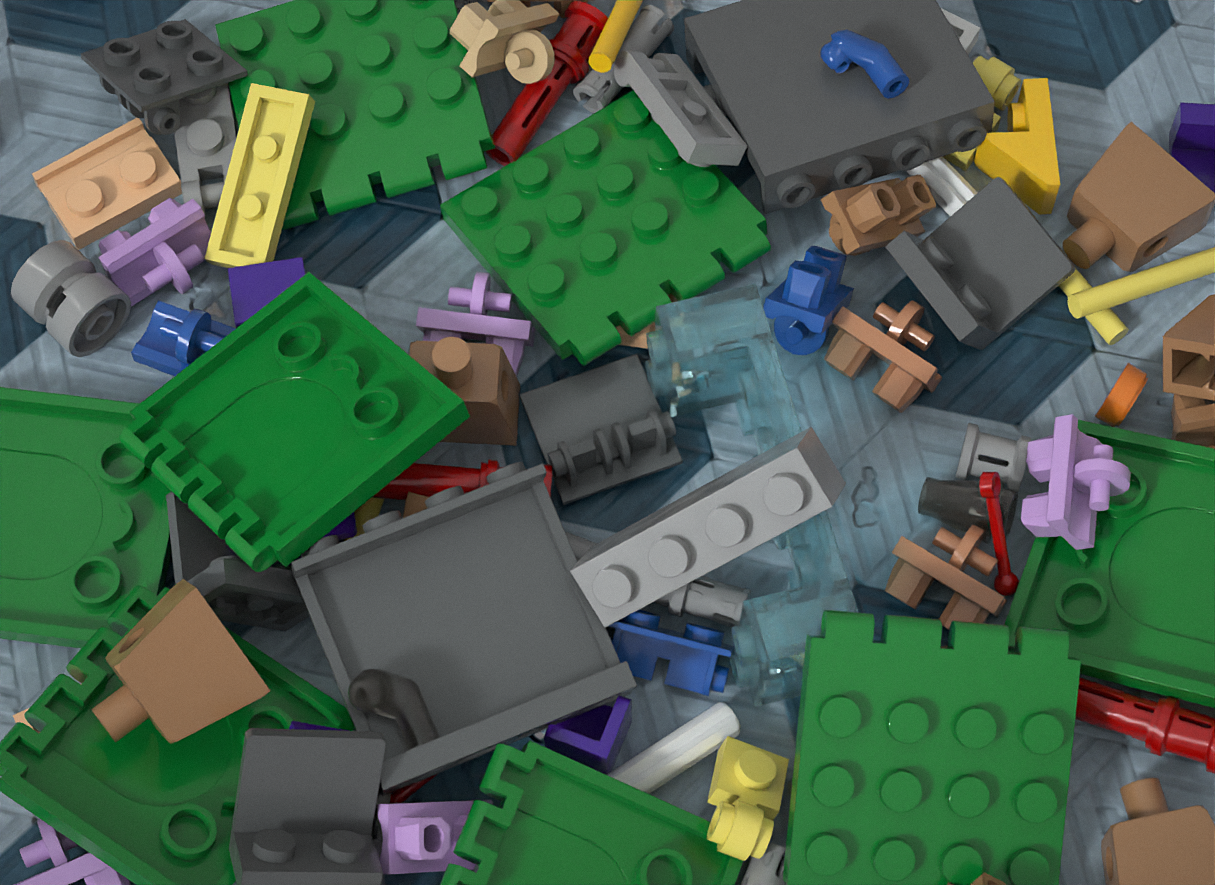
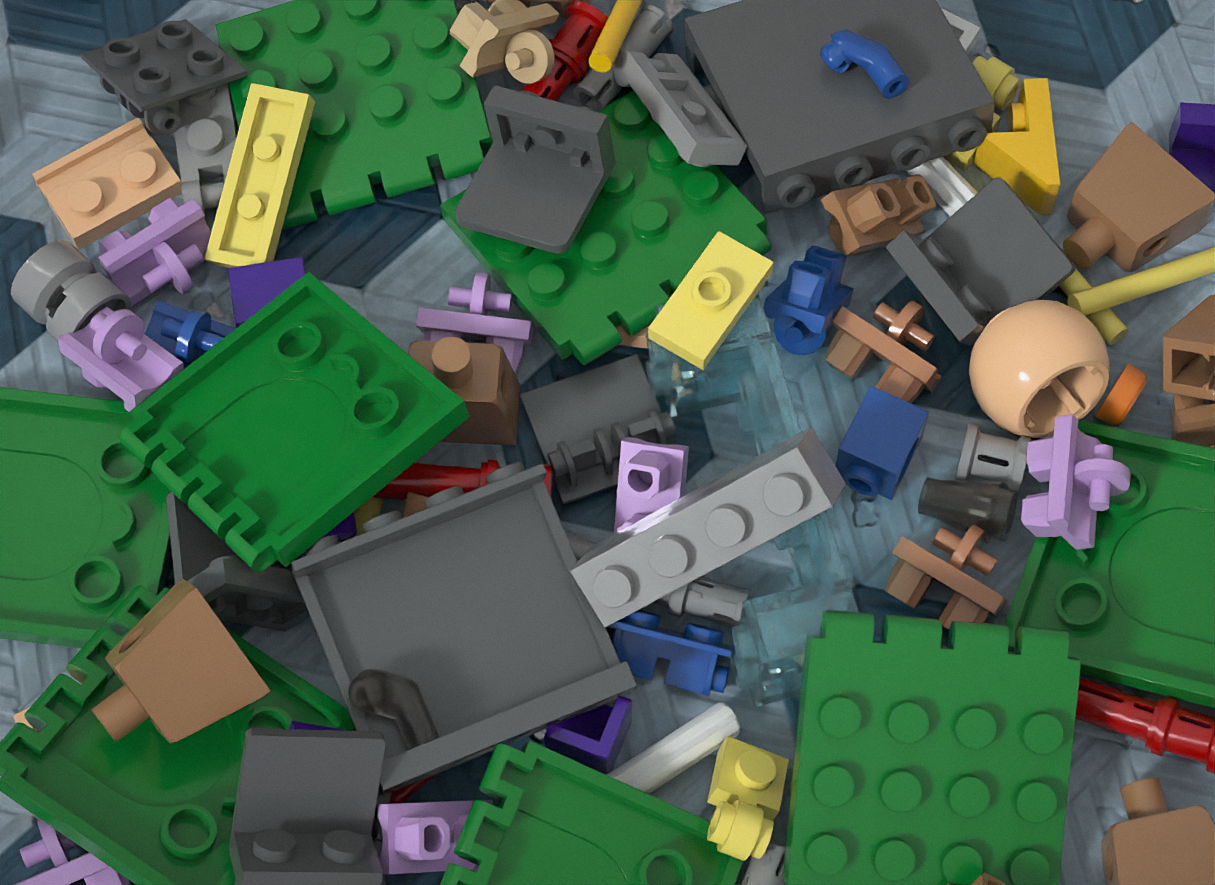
(120, 356): none -> lavender hips
(539, 170): none -> dark grey bracket
(648, 479): none -> lavender hips
(710, 300): none -> light yellow plate
(880, 443): none -> blue brick
(990, 486): red hinge -> none
(1038, 366): none -> light nougat wheel

